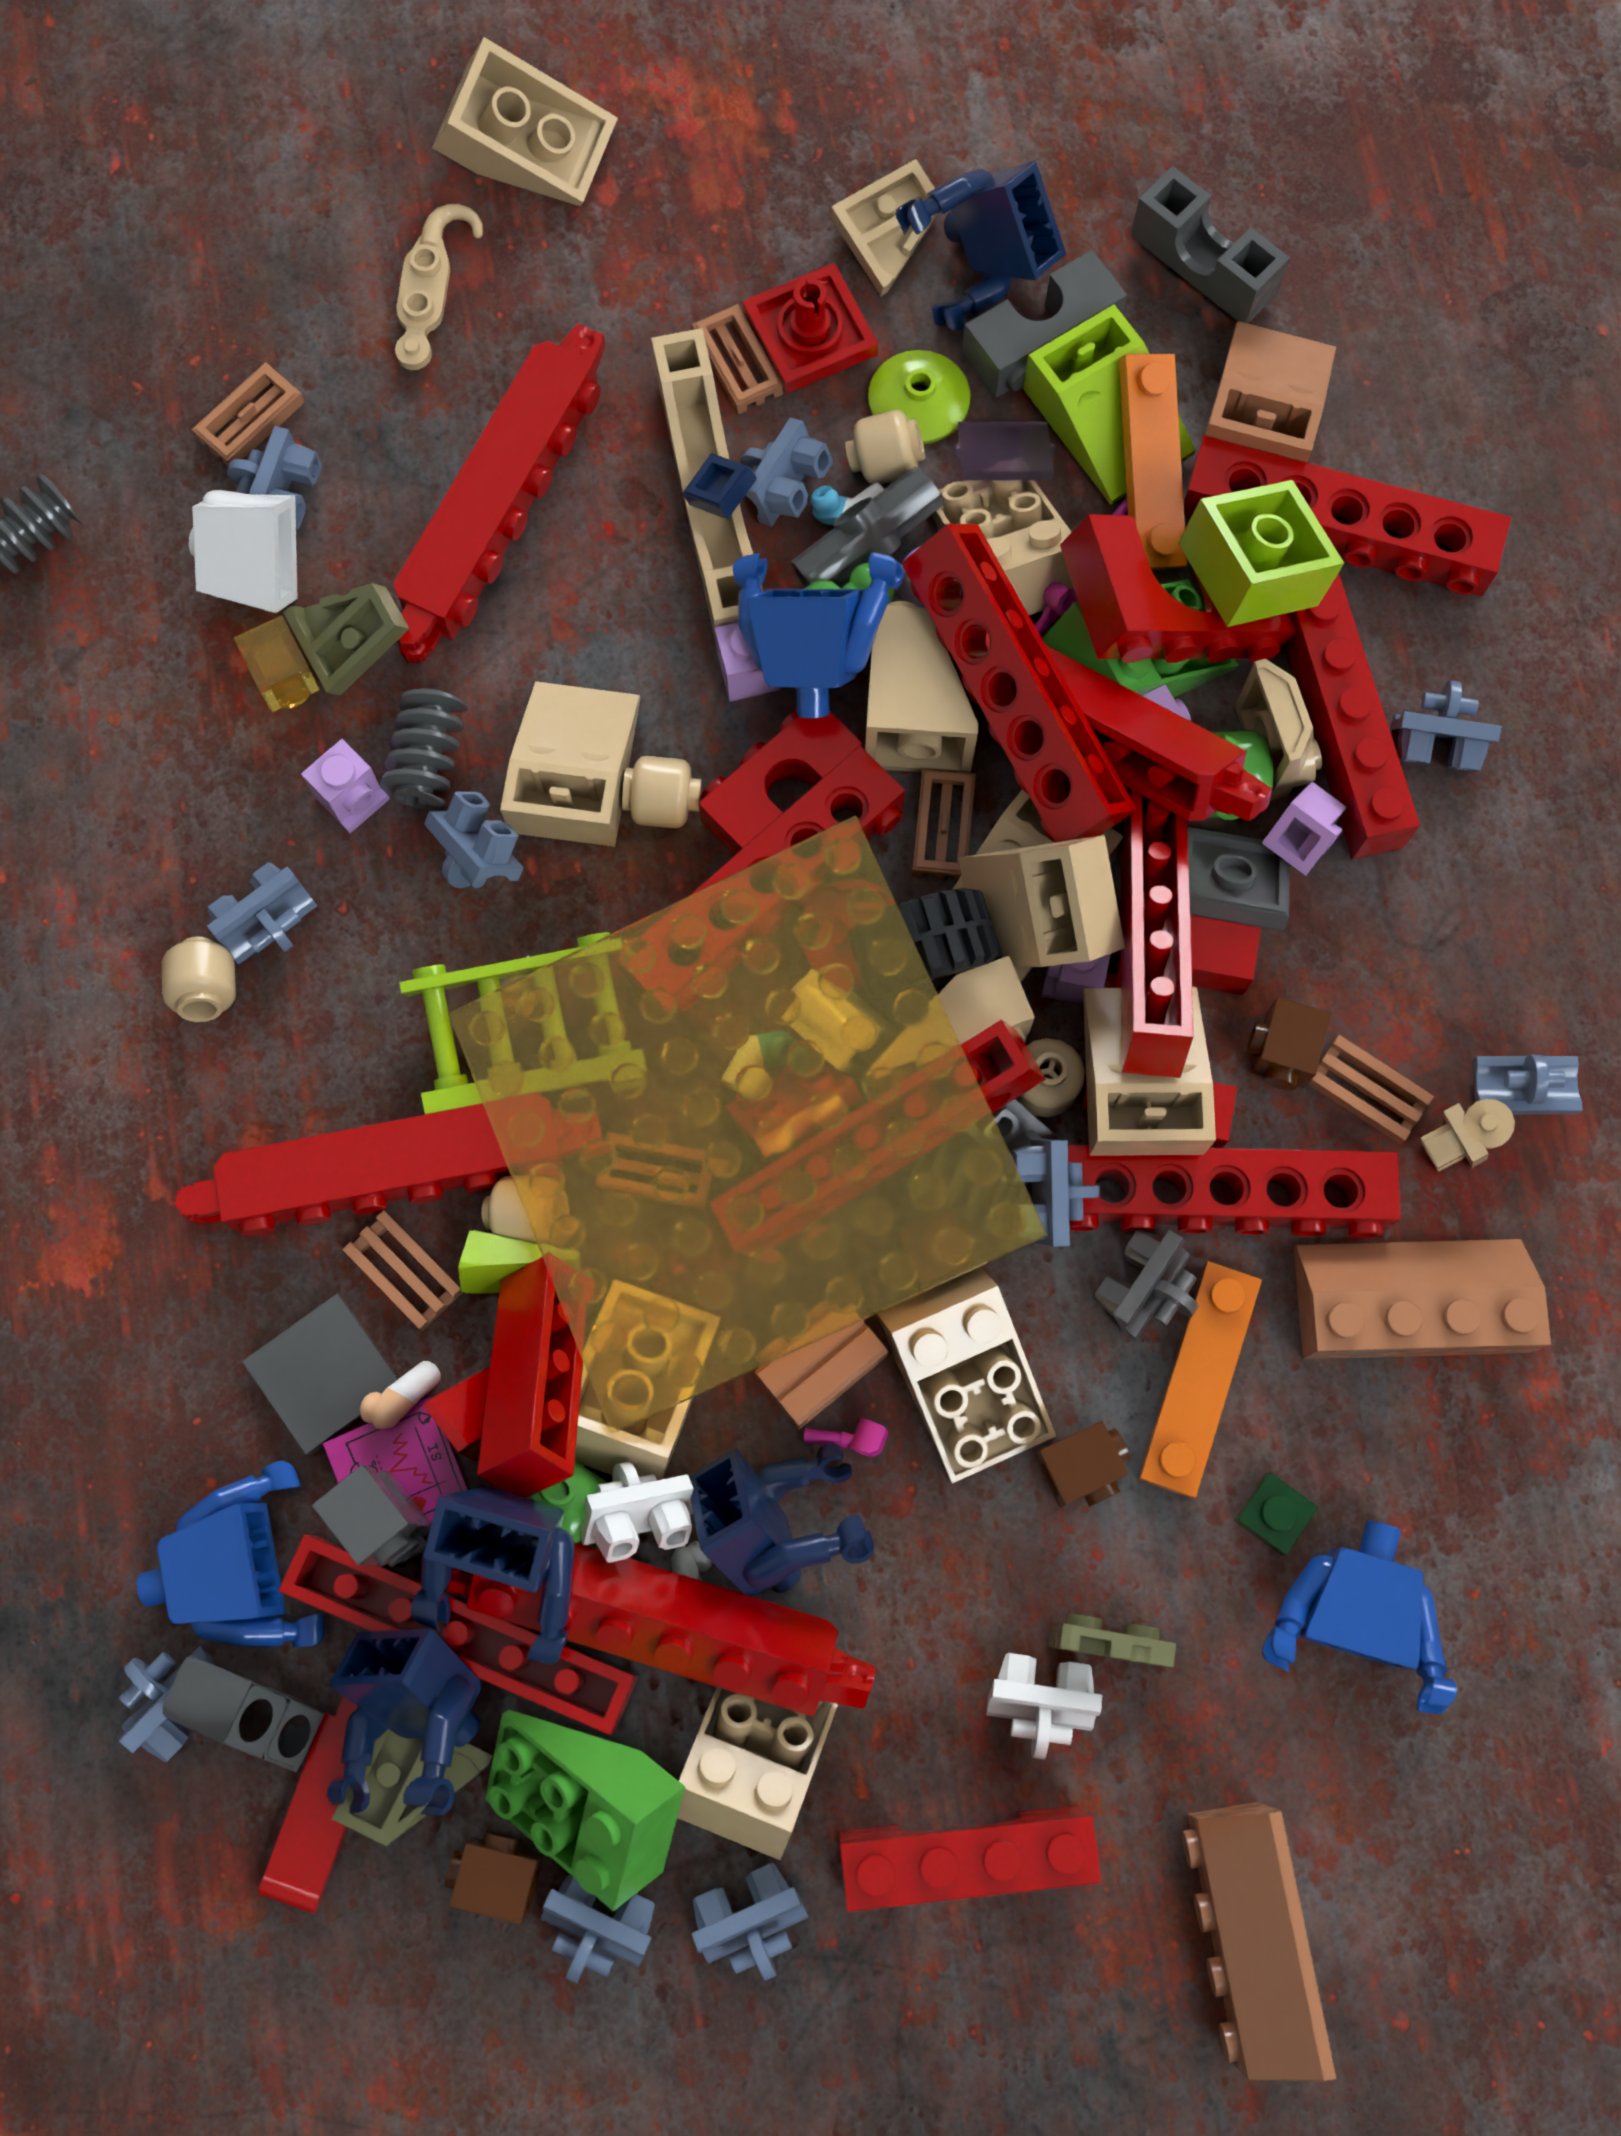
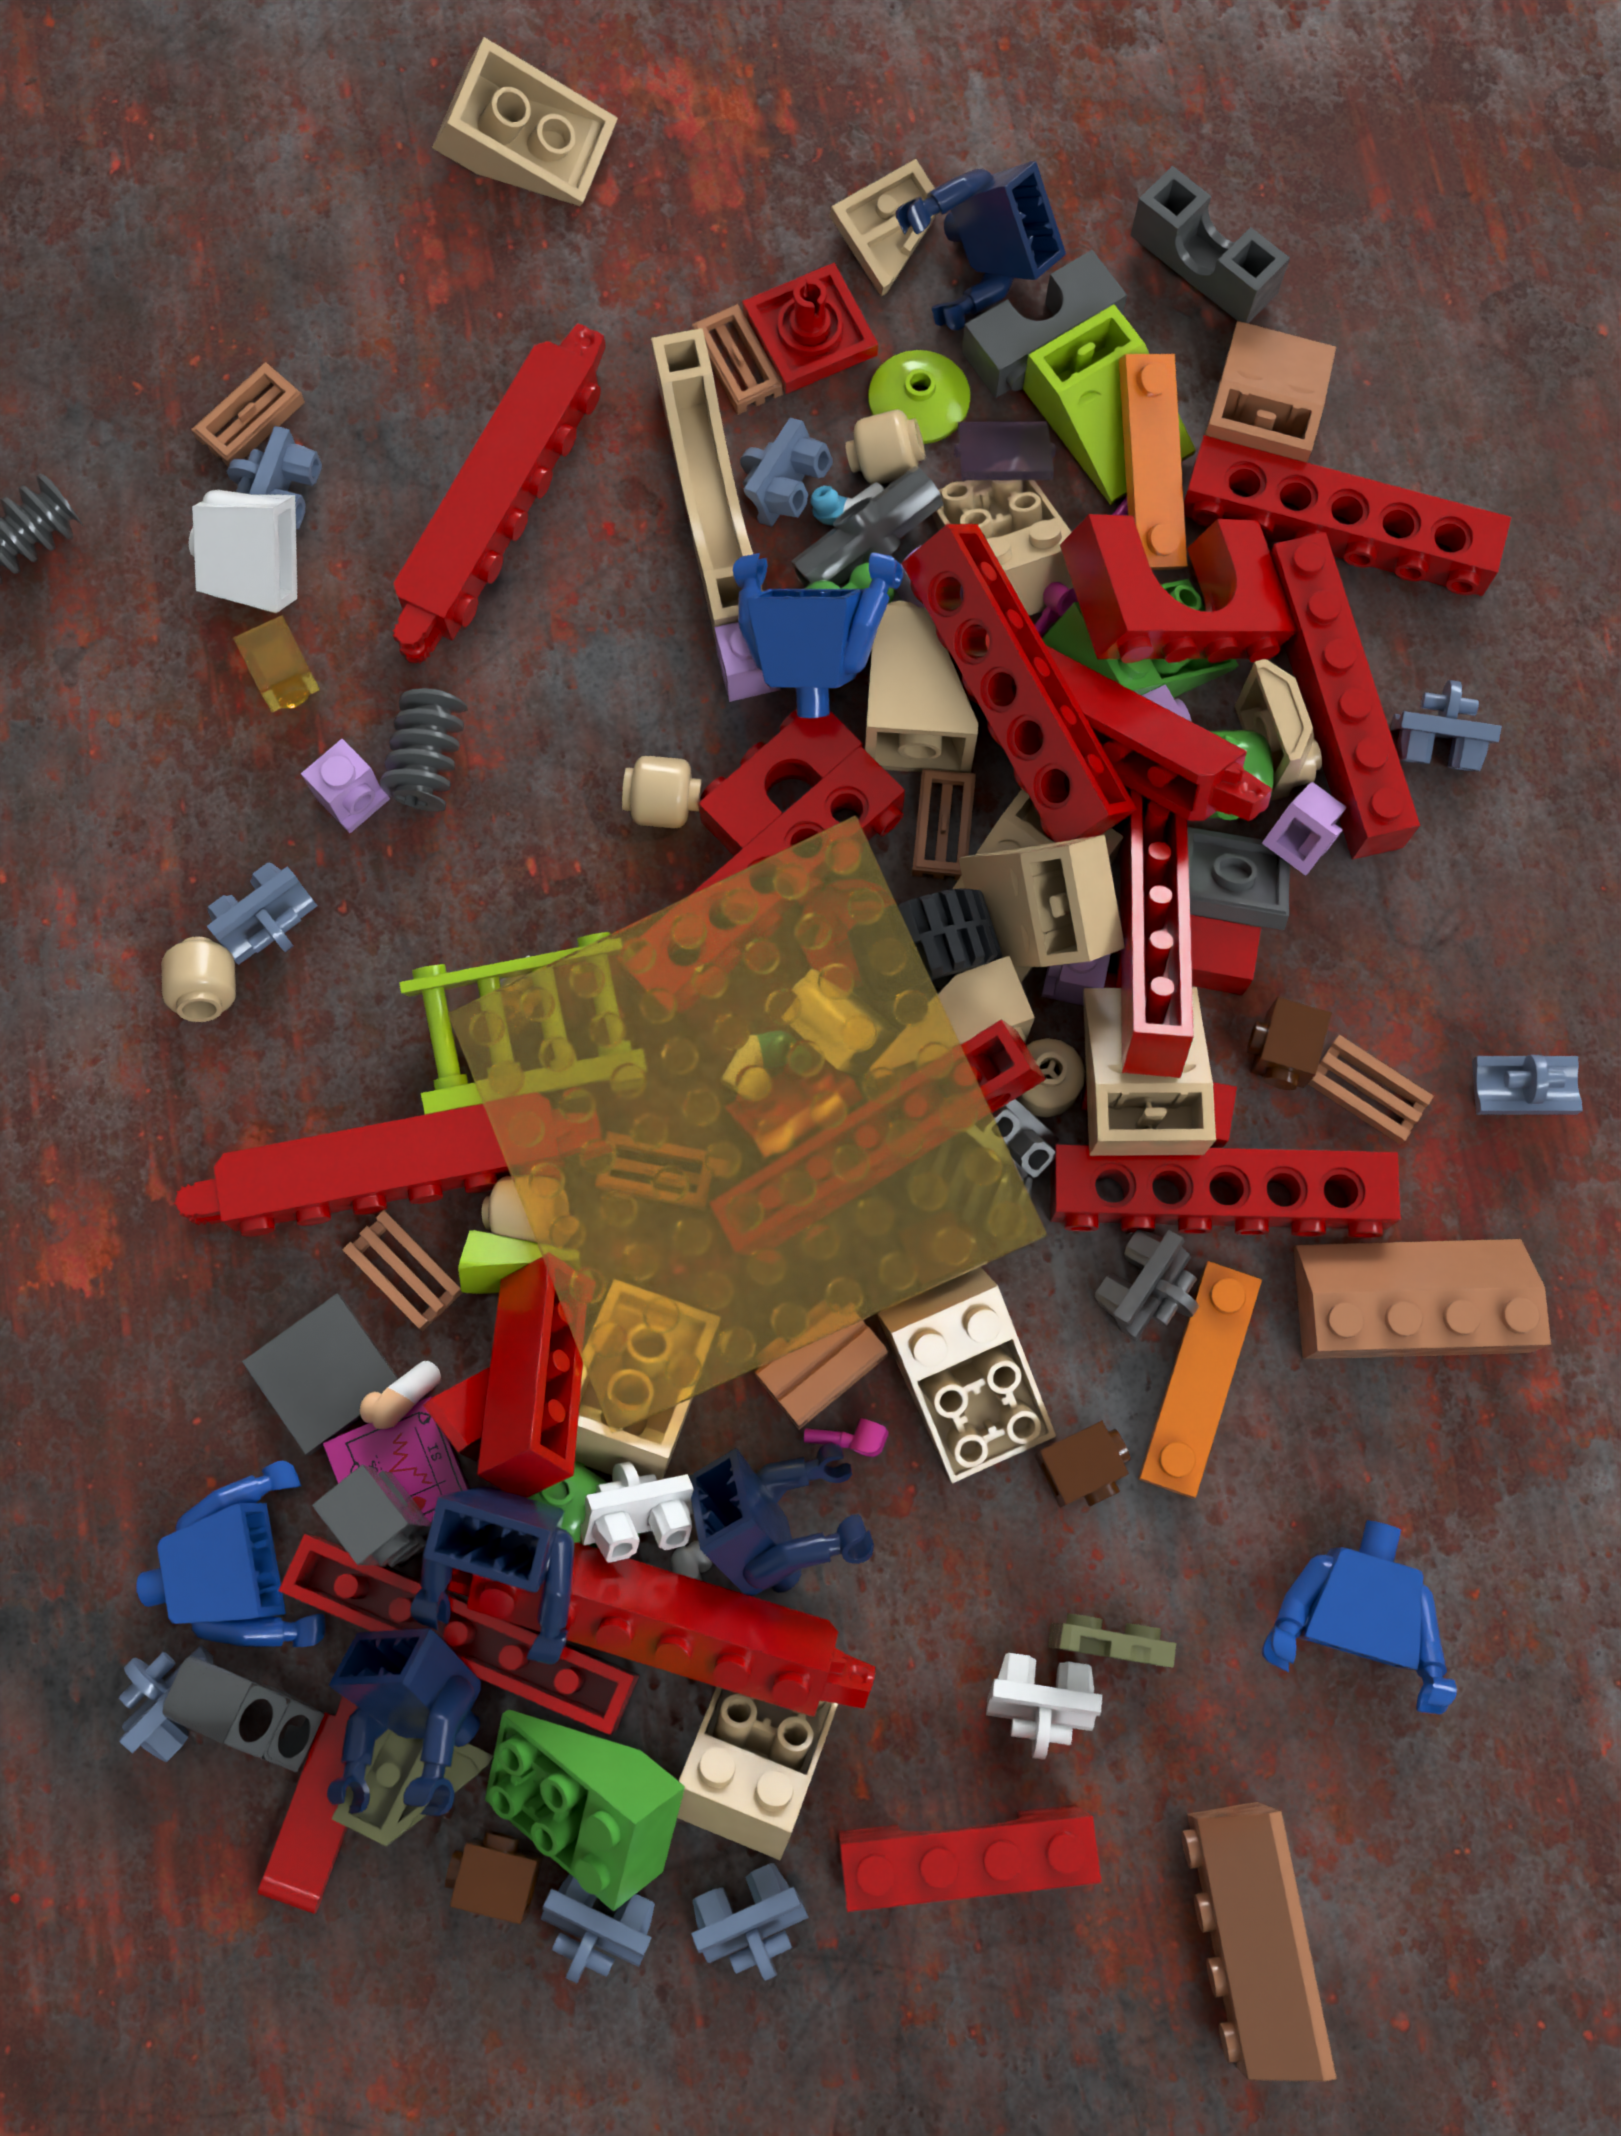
(347, 633): olive wing -> none
(426, 285): tan piece -> none
(473, 847): sand blue hips -> none
(570, 764): tan slope -> none
(719, 486): dark blue tile -> none
(1055, 1186): sand blue hips -> none
(1260, 552): lime brick -> none
(1276, 1514): dark green plate -> none
(1467, 1136): tan hips -> none

